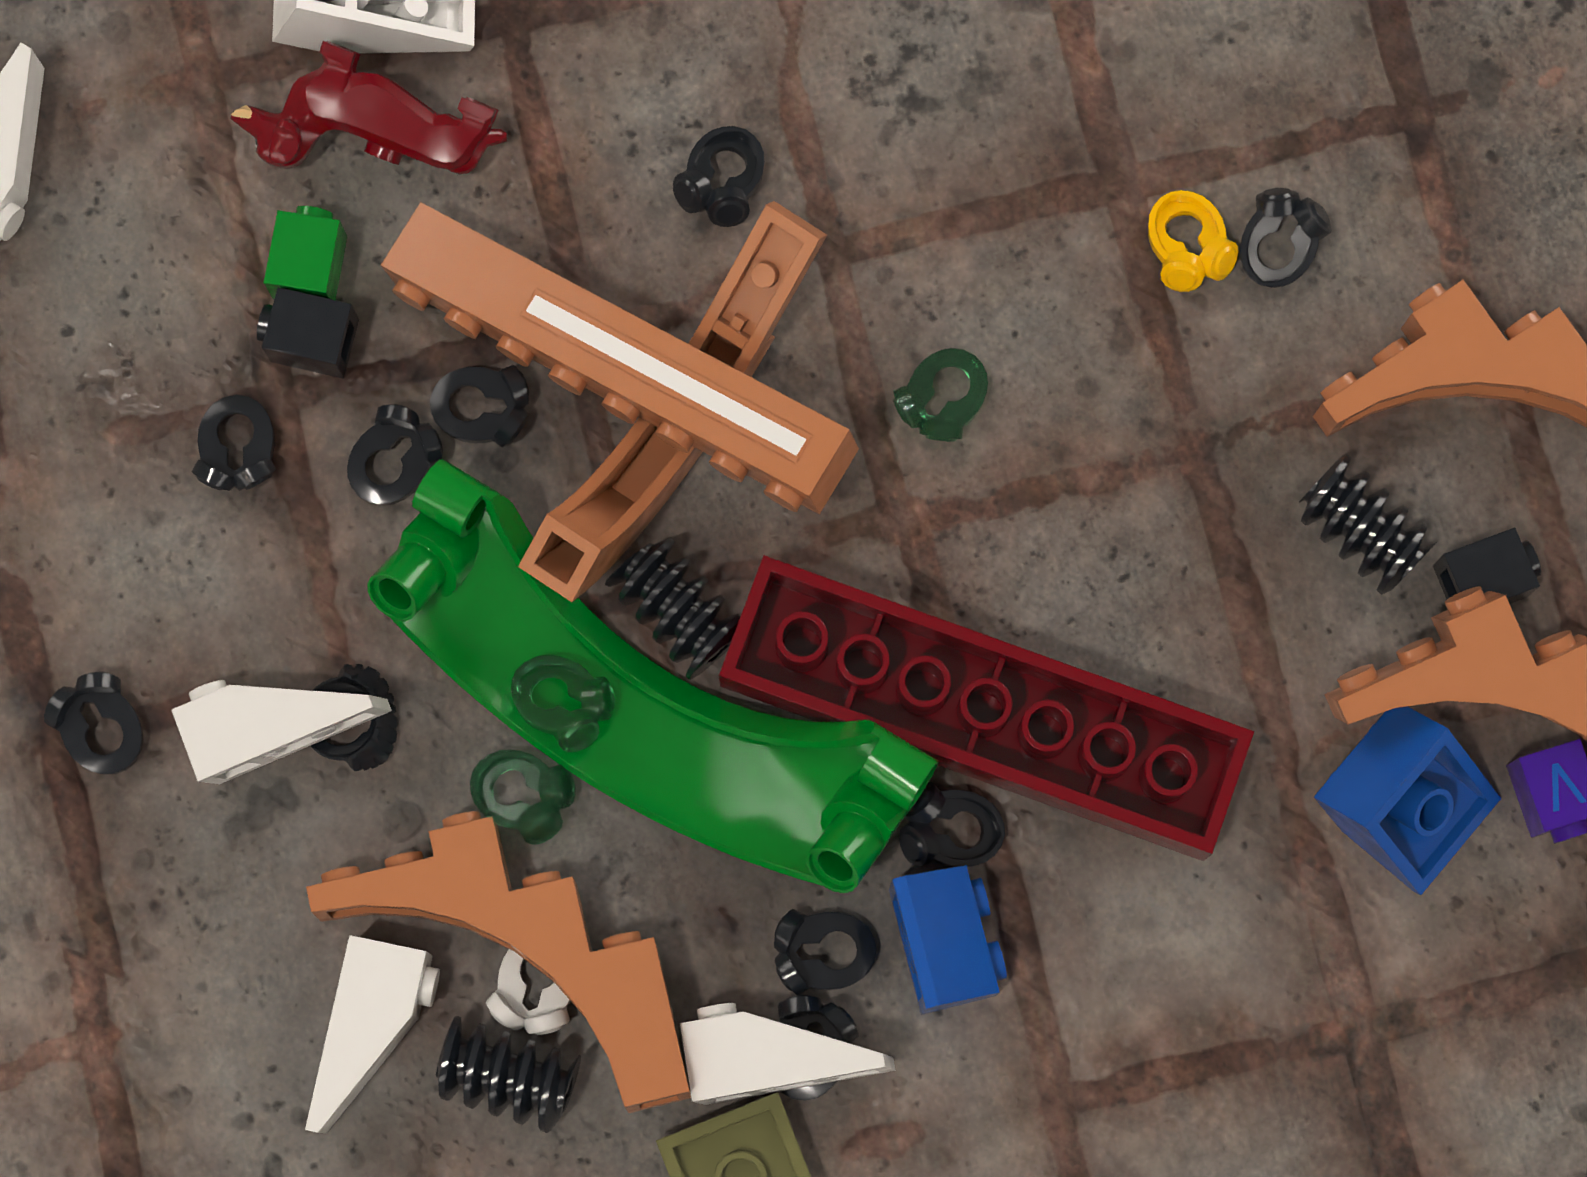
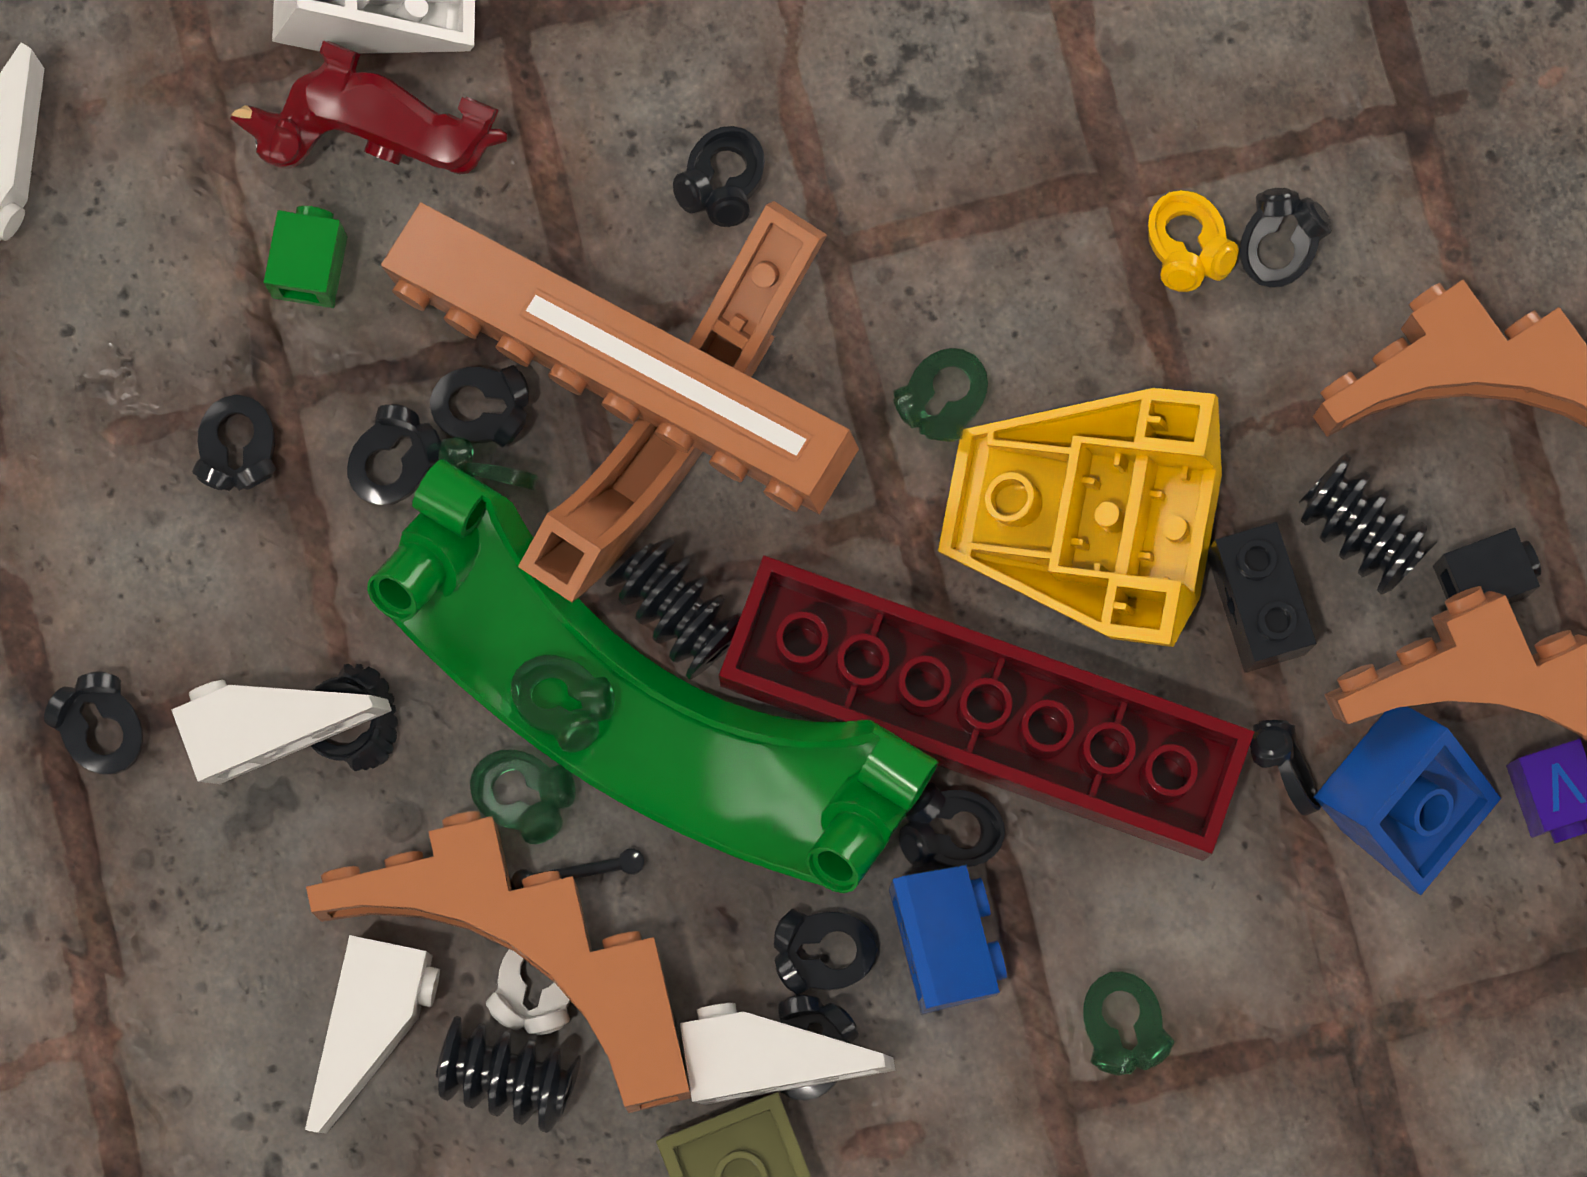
(308, 332): black brick -> none
(460, 454): none -> clear green piece
(630, 862): none -> black hinge
(1094, 509): none -> yellow wedge
(1152, 1040): none -> clear green piece
(1260, 597): none -> black brick
(1275, 745): none -> black piece

